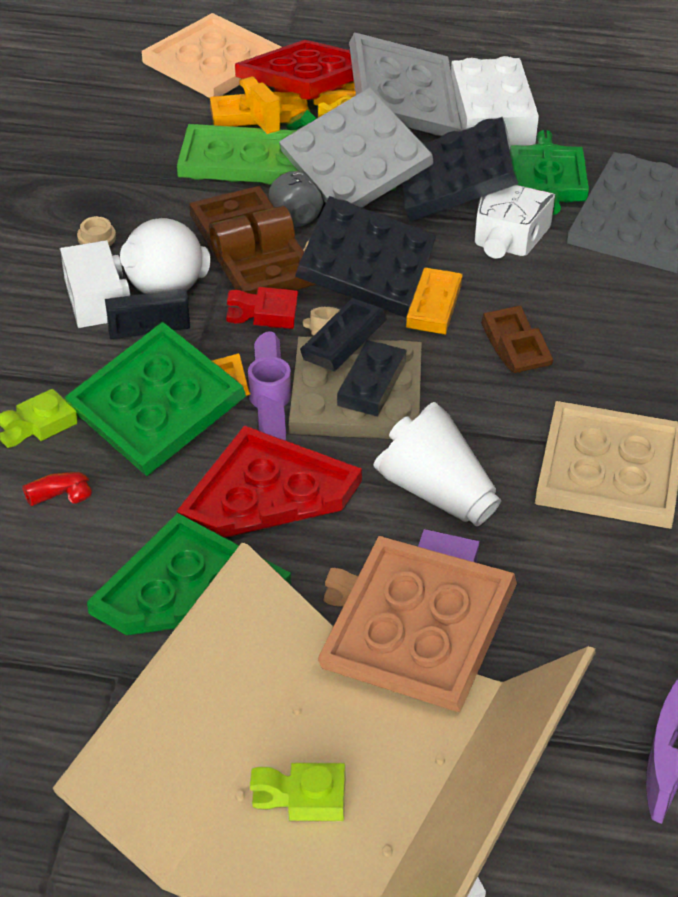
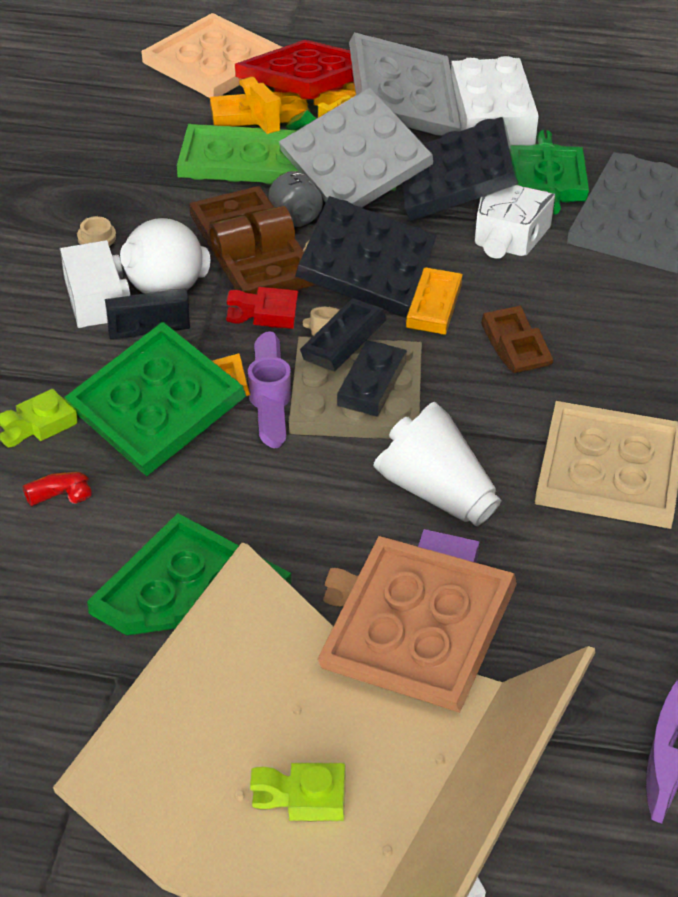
(268, 484): red plate -> none

